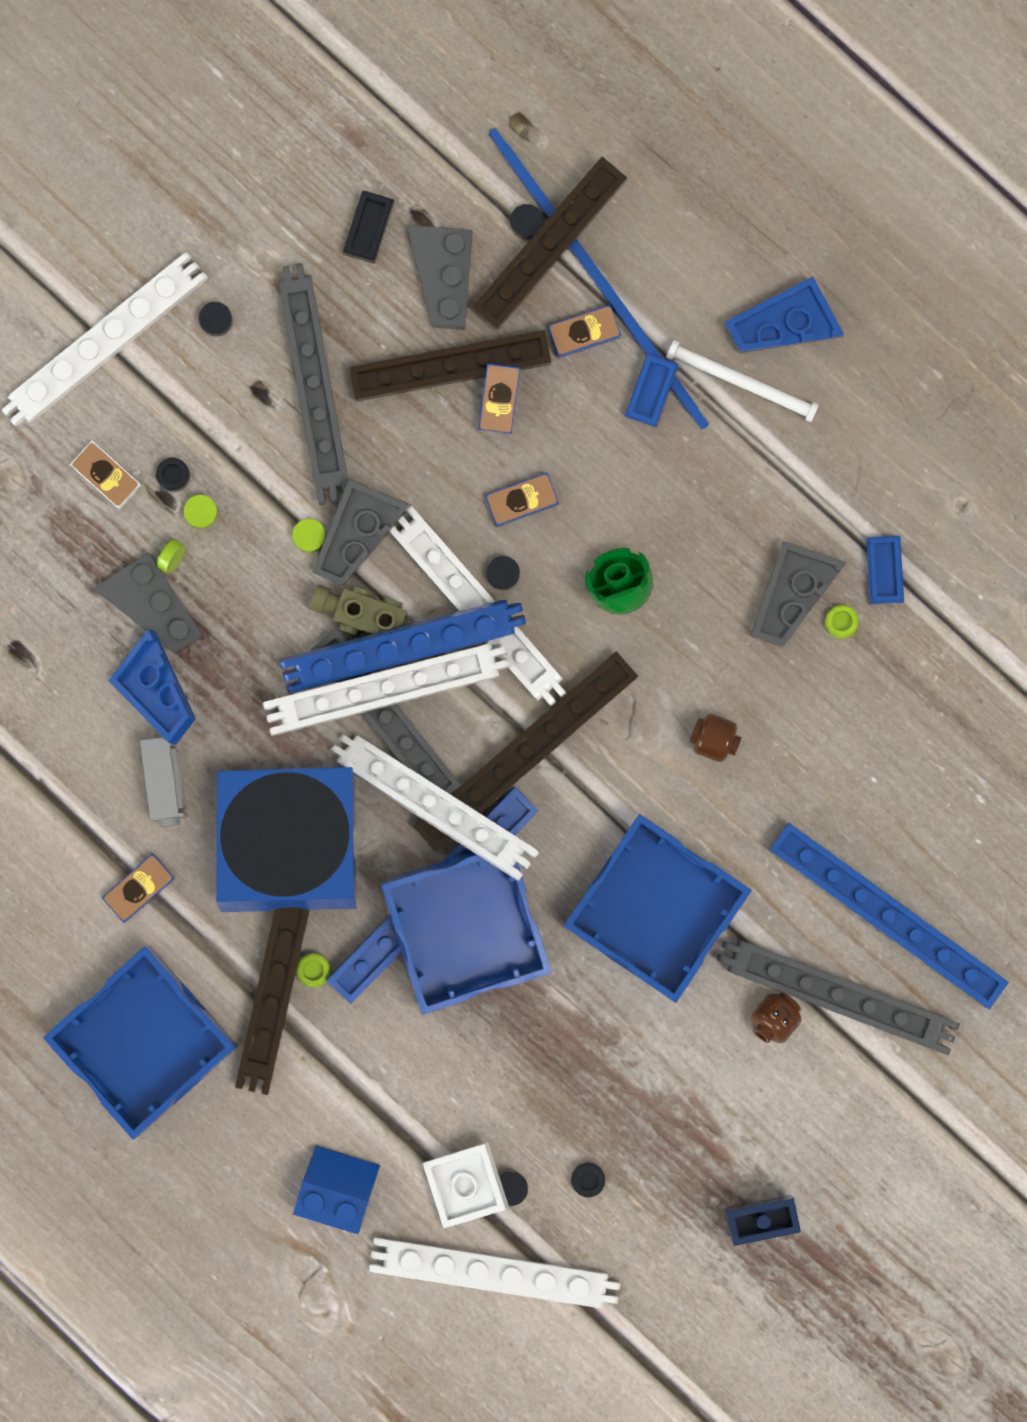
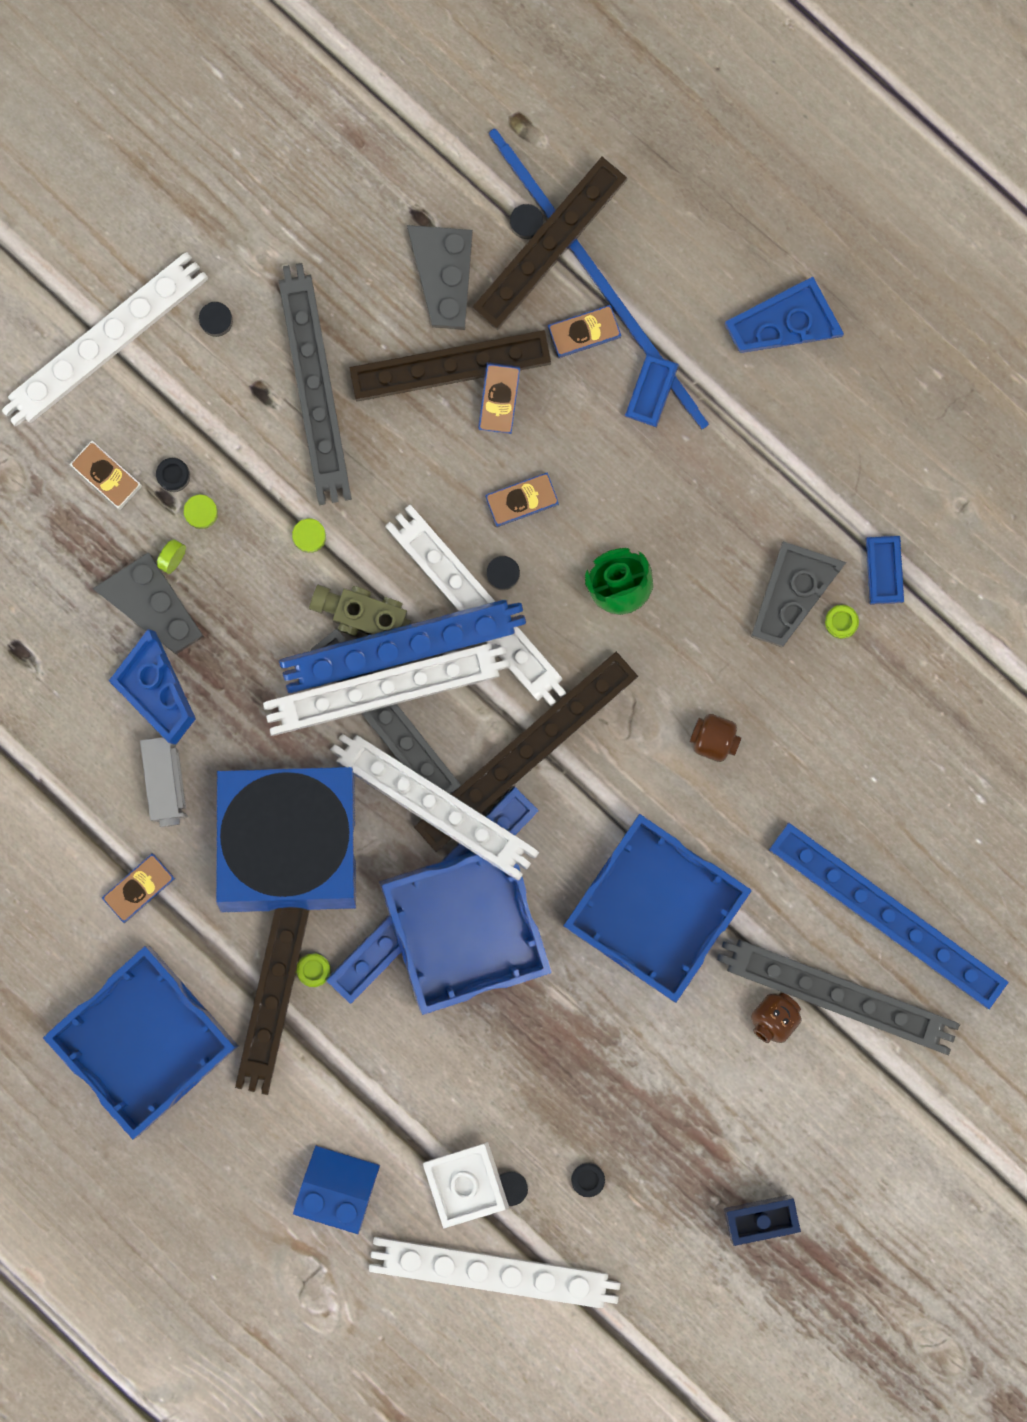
(356, 530): dark grey wing -> none
(368, 227): black tile -> none
(742, 381): white bar -> none

